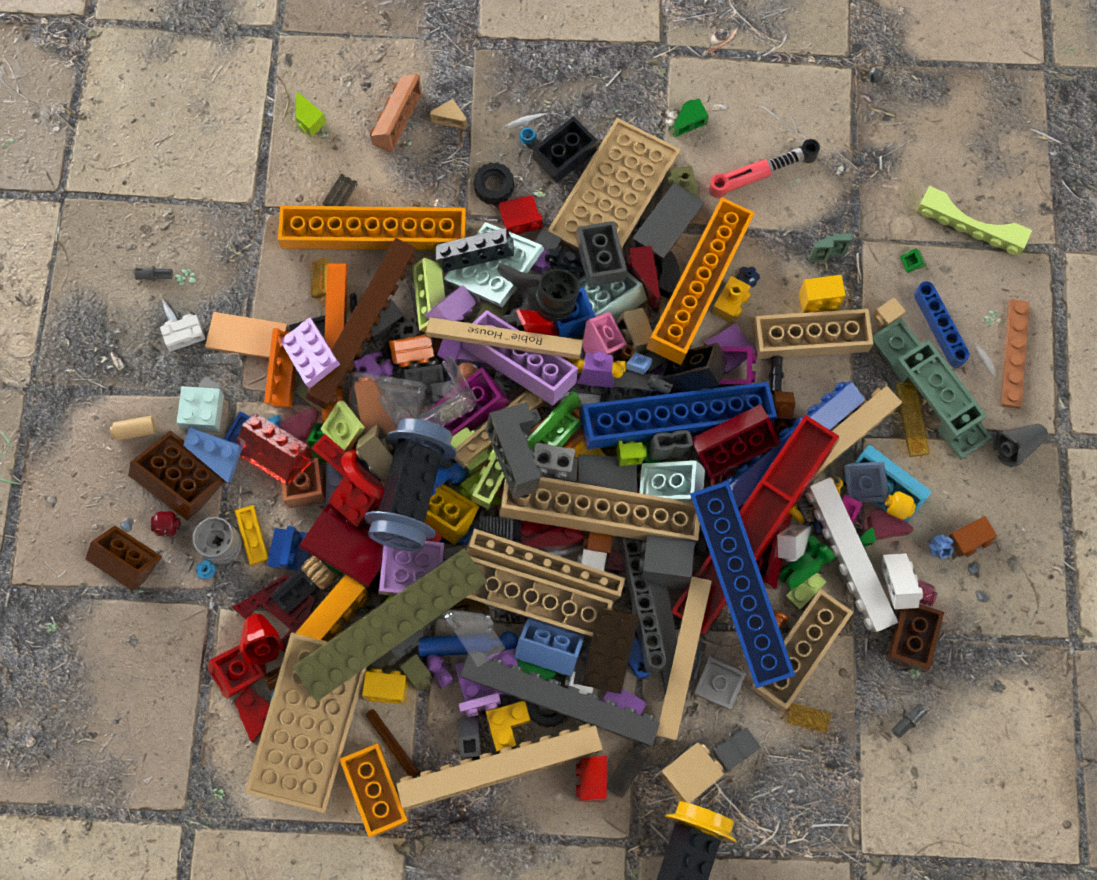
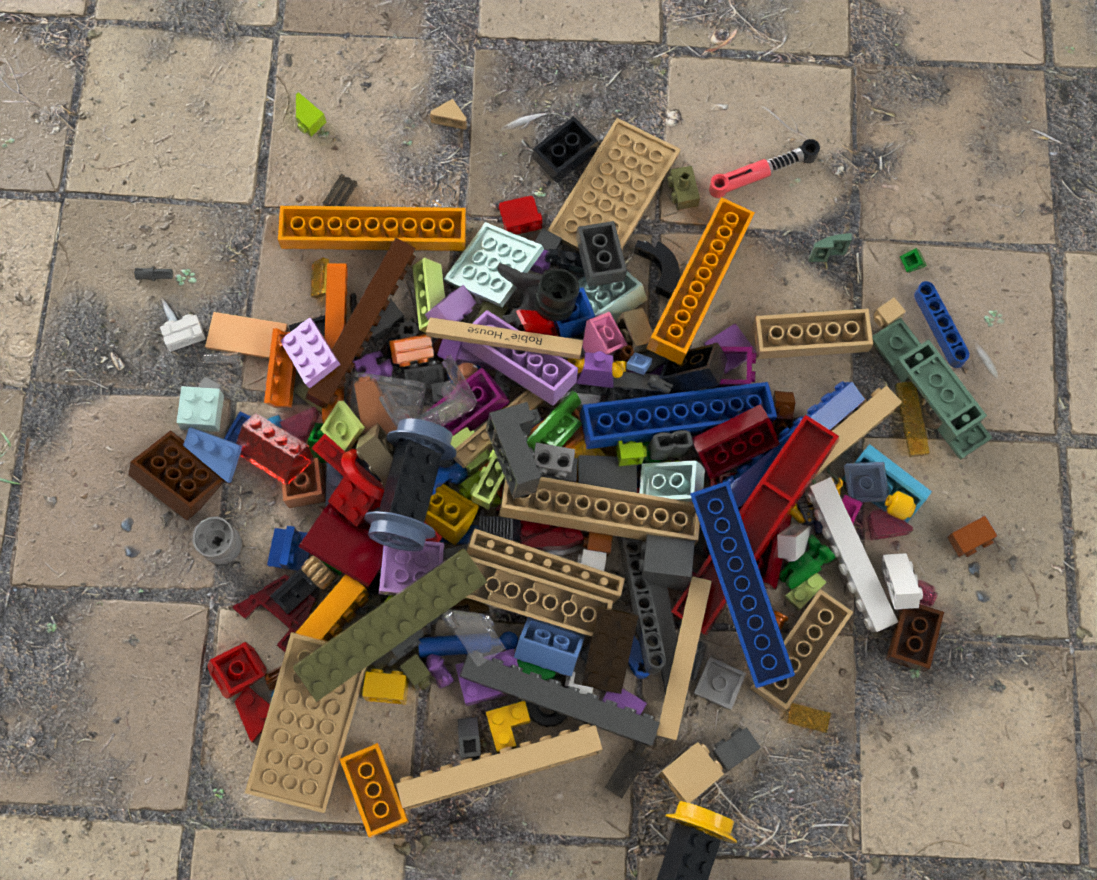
(122, 557): reddish brown slope -> none
(133, 428): tan brick -> none
(165, 524): dark red head -> none
(205, 574): dark azure plate -> none
(251, 535): yellow tile -> none
(259, 640): red cone -> none
(392, 743): reddish brown axle -> none
(396, 112): nougat slope -> none
(472, 707): lavender plate -> none
(475, 250): black brick -> none
(493, 169): black tyre -> none
(527, 132): dark azure plate -> none
(592, 779): red slope -> none
(615, 562): dark red plate -> none
(641, 265): dark red slope -> none
(668, 221): dark grey tile -> none
(690, 117): green slope -> none
(731, 299): yellow brick -> none
(750, 279): dark blue plant -> none
(776, 374): black pin -> none
(822, 294): yellow brick -> none
(868, 538): green slope -> none
(875, 75): dark grey hinge -> none
(909, 721): dark grey axle -> none
(939, 207): yellowish green arch -> none
(941, 546): medium blue gear -> none
(1015, 354): nougat plate -> none
(1018, 443): dark grey cone -> none

